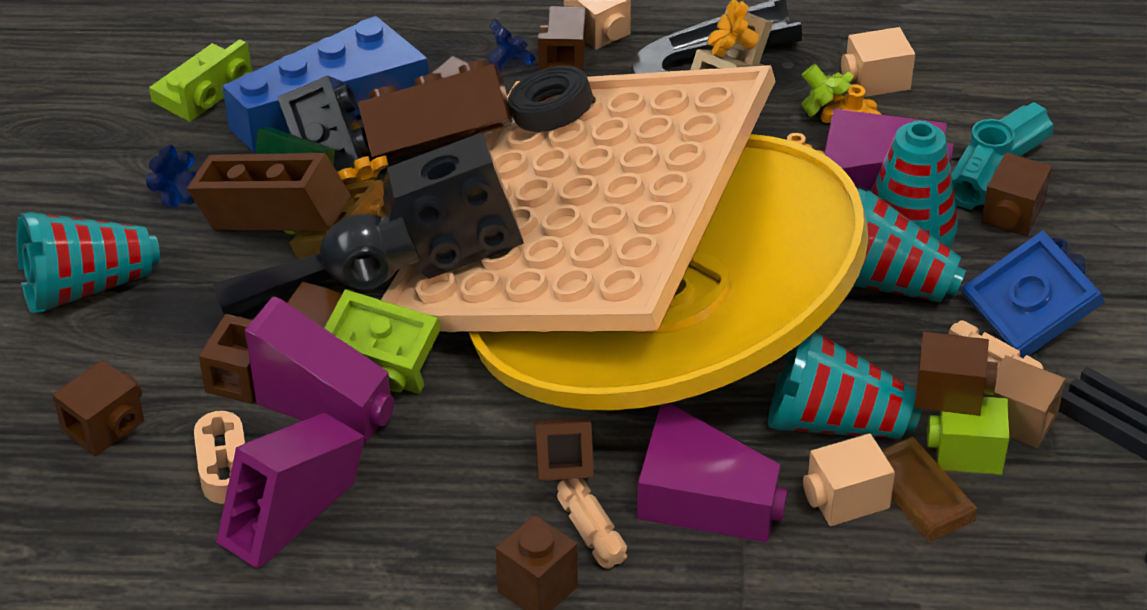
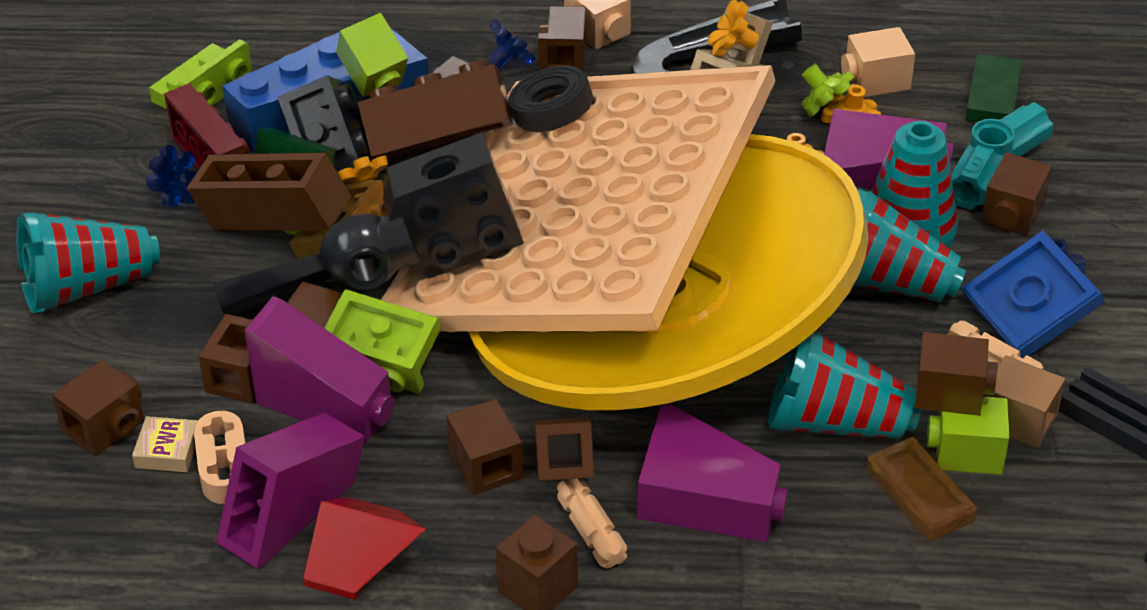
(165, 444): none -> tile
(199, 126): none -> dark red piece
(354, 544): none -> red slope
(372, 54): none -> lime brick
(485, 446): none -> reddish brown brick
(849, 479): light nougat brick -> none
(993, 87): none -> dark green tile

